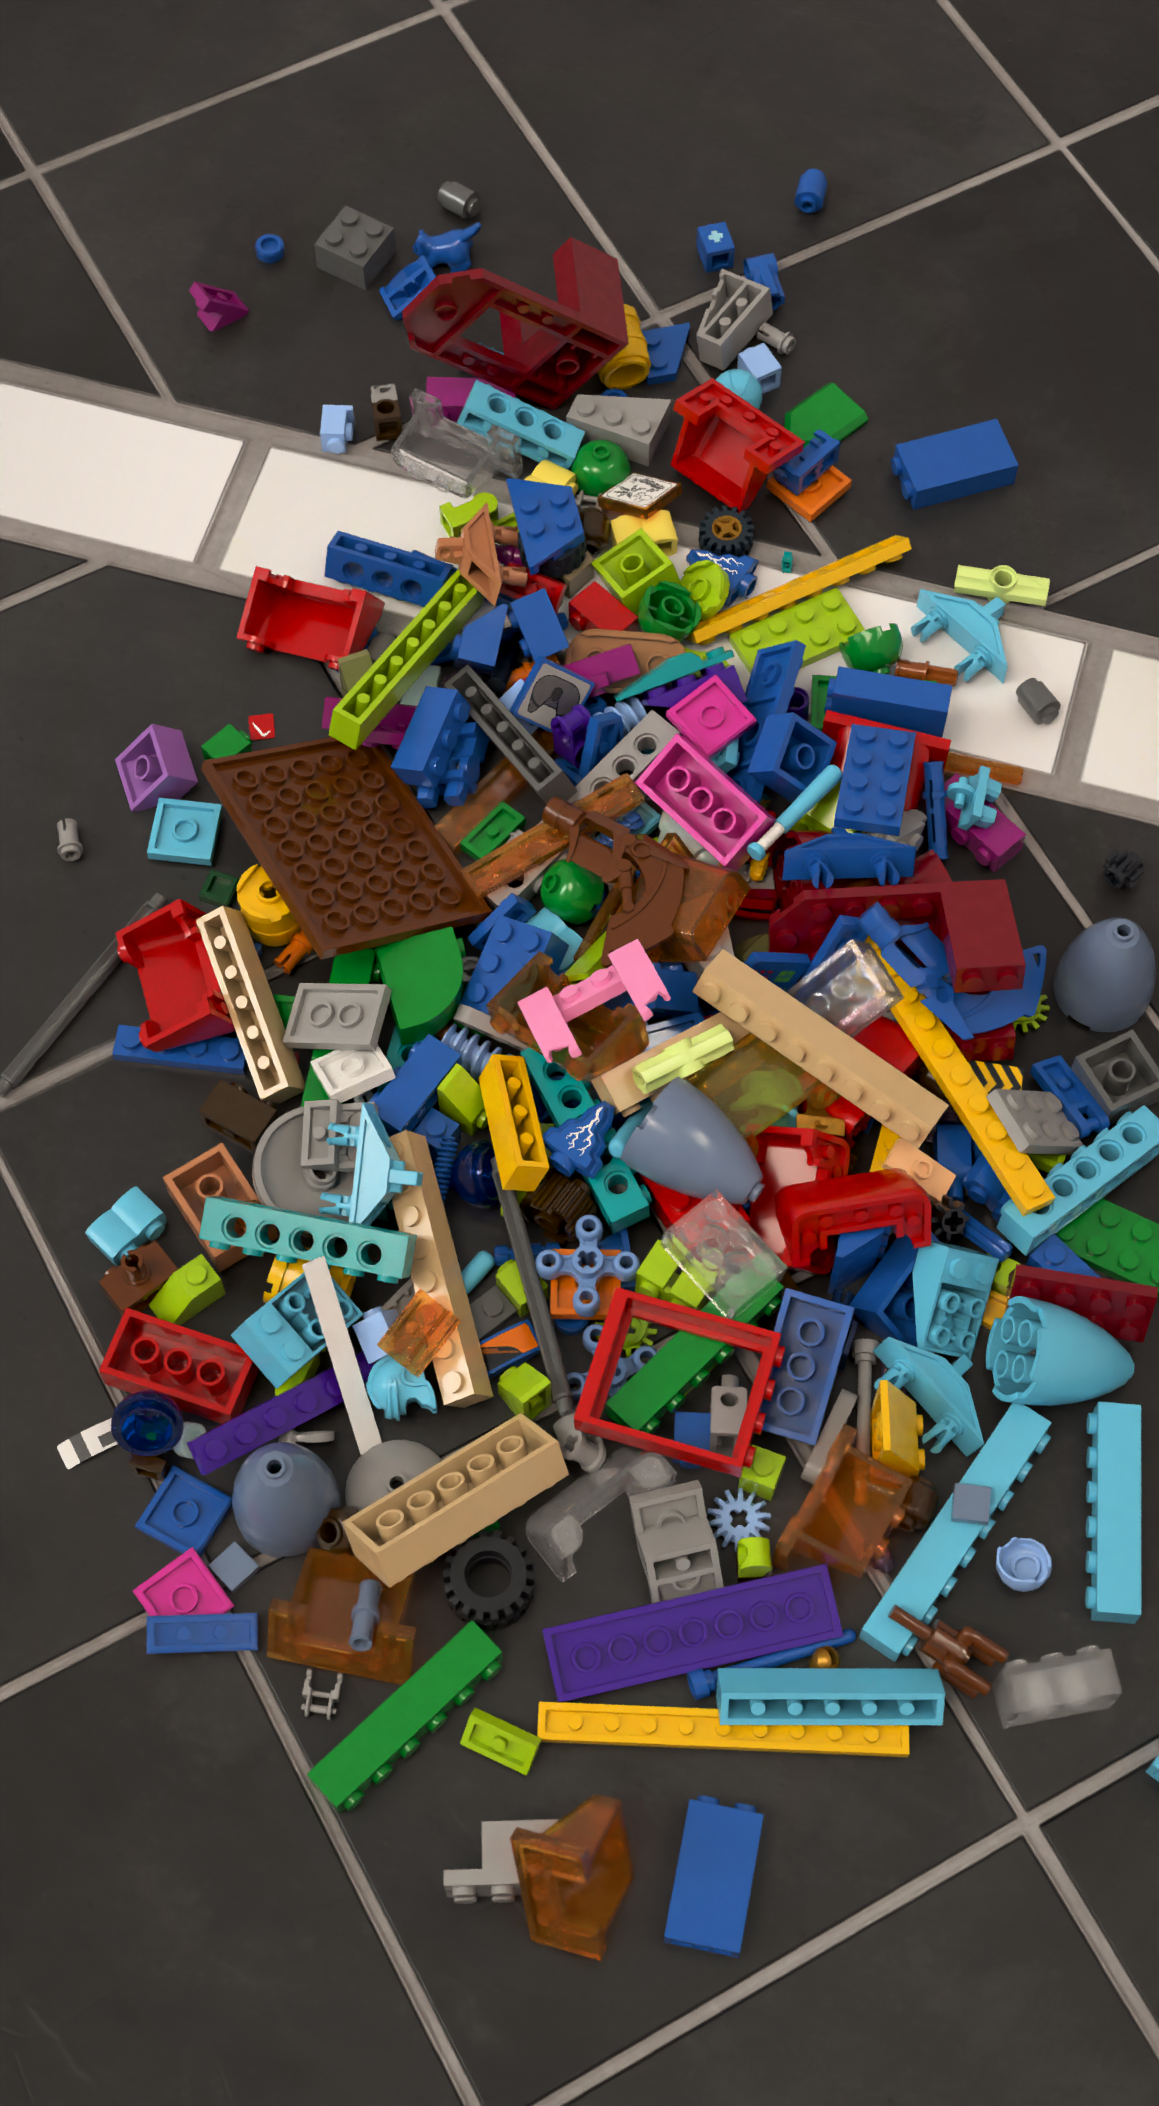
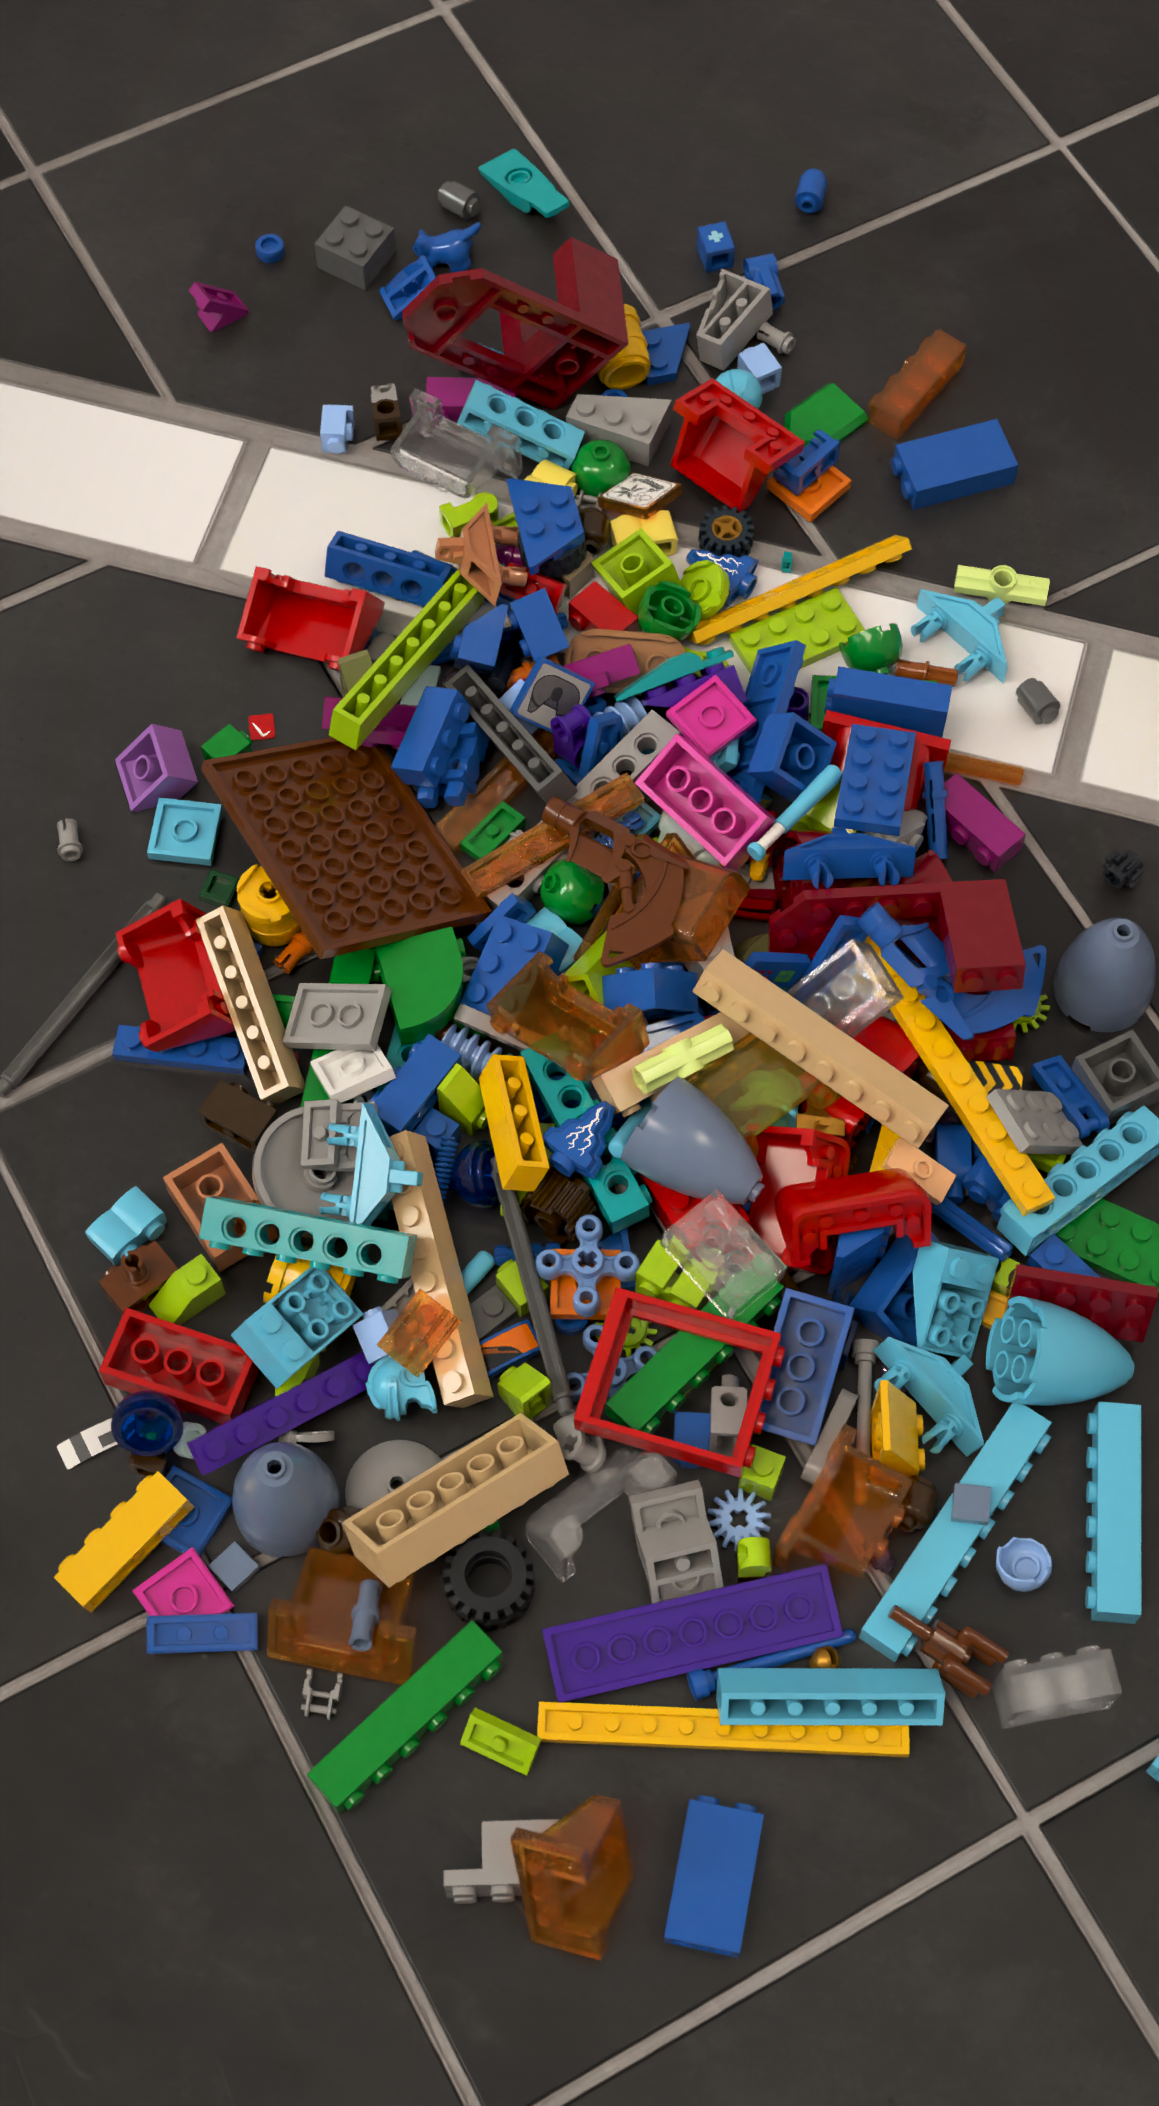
(123, 1541): none -> yellow brick
(342, 1354): white sticker -> none
(523, 184): none -> teal piece
(549, 1014): bright pink wedge -> none
(916, 383): none -> clear orange brick
(947, 1217): black gear -> none
(970, 797): medium azure hips -> none

